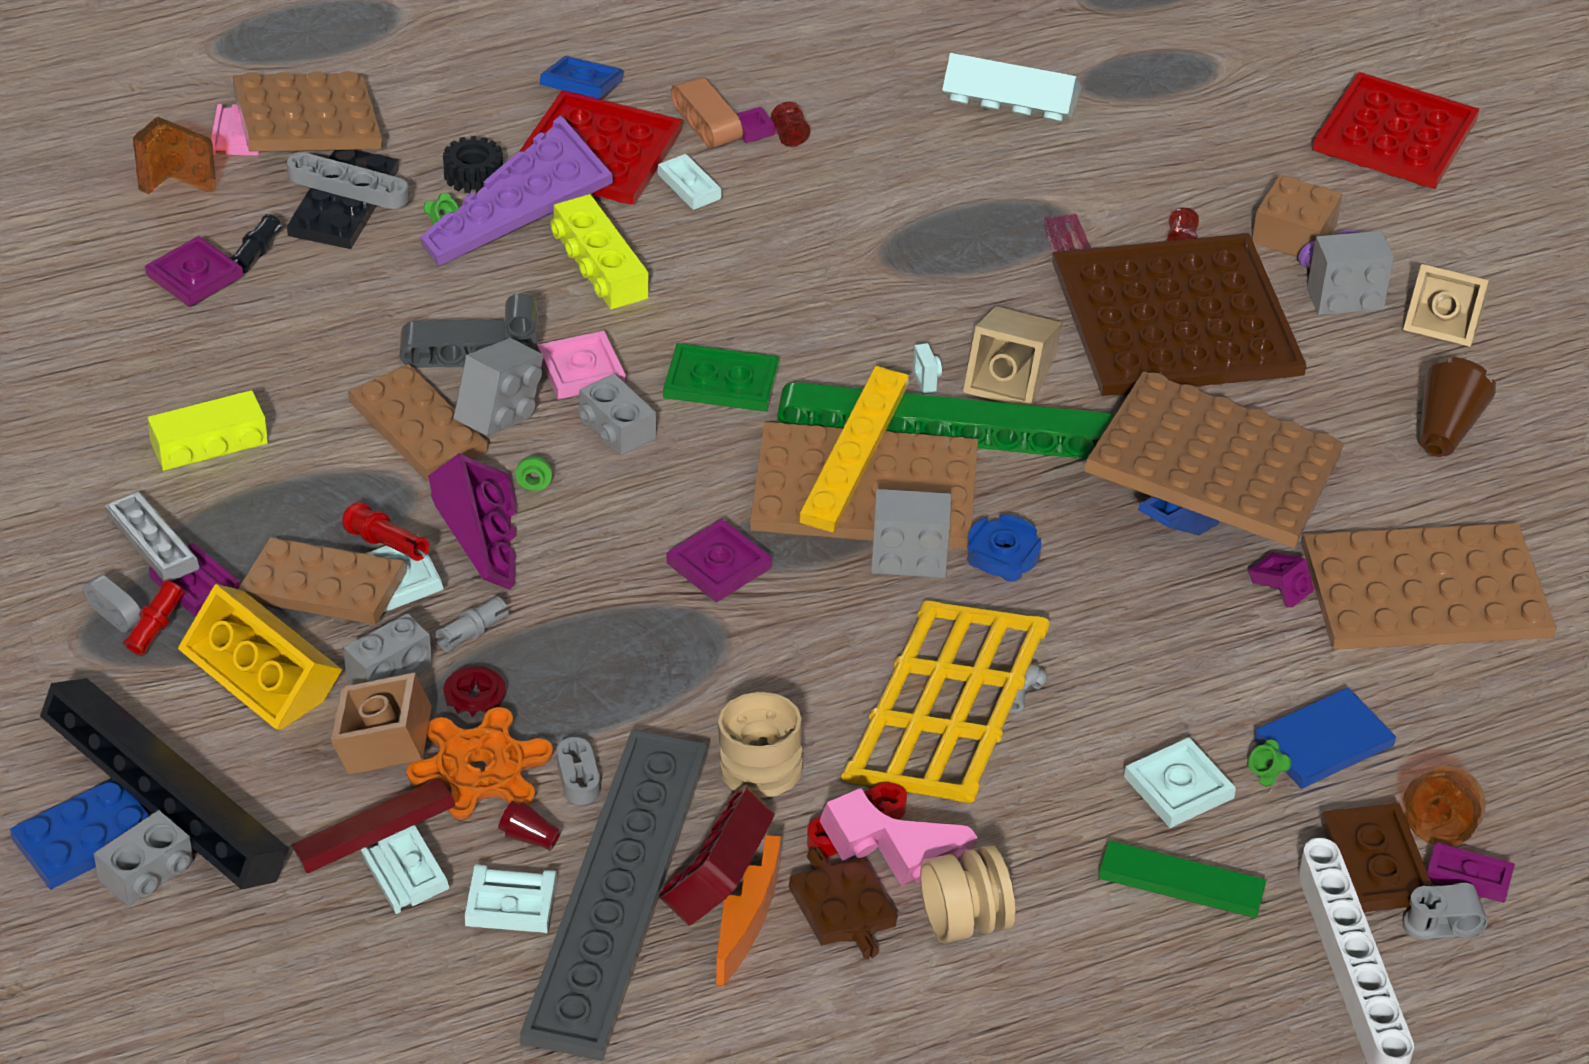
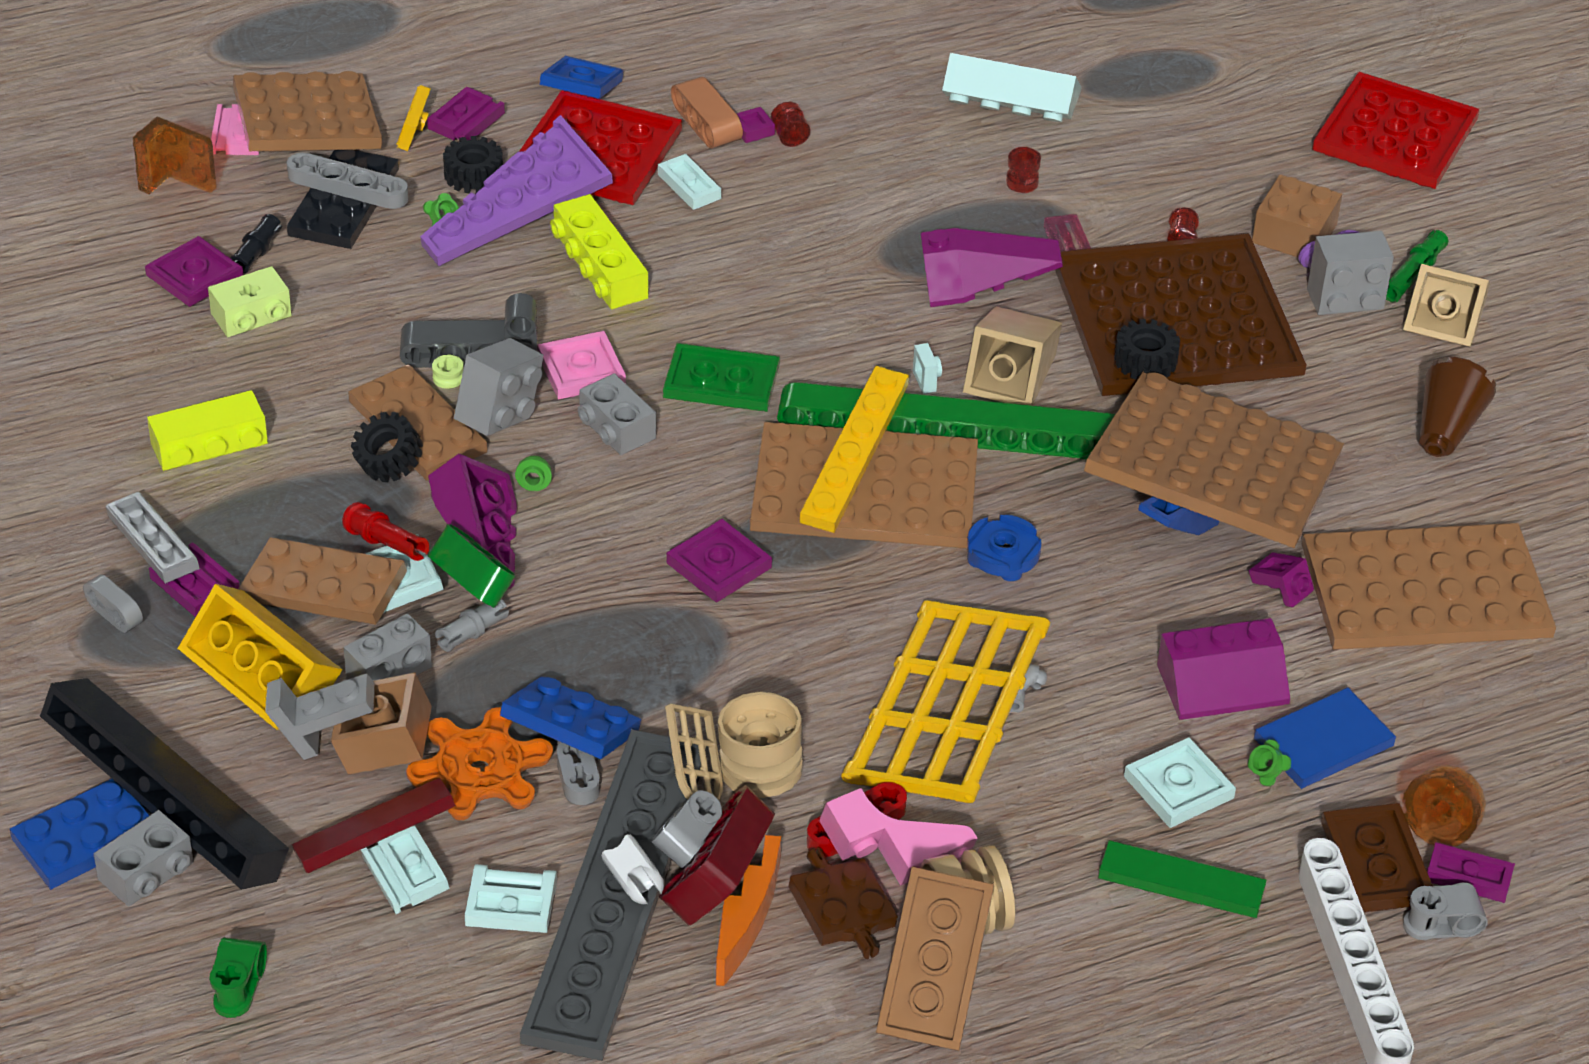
(153, 618): red pin -> none
(237, 975): none -> green piece
(249, 301): none -> yellowish green brick
(305, 715): none -> light grey bracket
(398, 457): none -> black tyre
(415, 118): none -> yellow plate
(442, 377): none -> yellowish green bush
(461, 683): dark red gear -> none
(465, 115): none -> magenta plate
(471, 565): none -> green beam
(528, 826): dark red cone -> none
(570, 717): none -> blue plate
(633, 869): none -> white piece
(680, 771): none -> tan window
(688, 827): none -> light grey piece
(911, 533): light grey brick -> none
(935, 959): none -> medium nougat plate
(972, 260): none -> magenta wedge
(1023, 163): none -> clear red wheel
(1152, 337): none -> black tyre
(1224, 668): none -> magenta slope
(1422, 253): none -> green pin

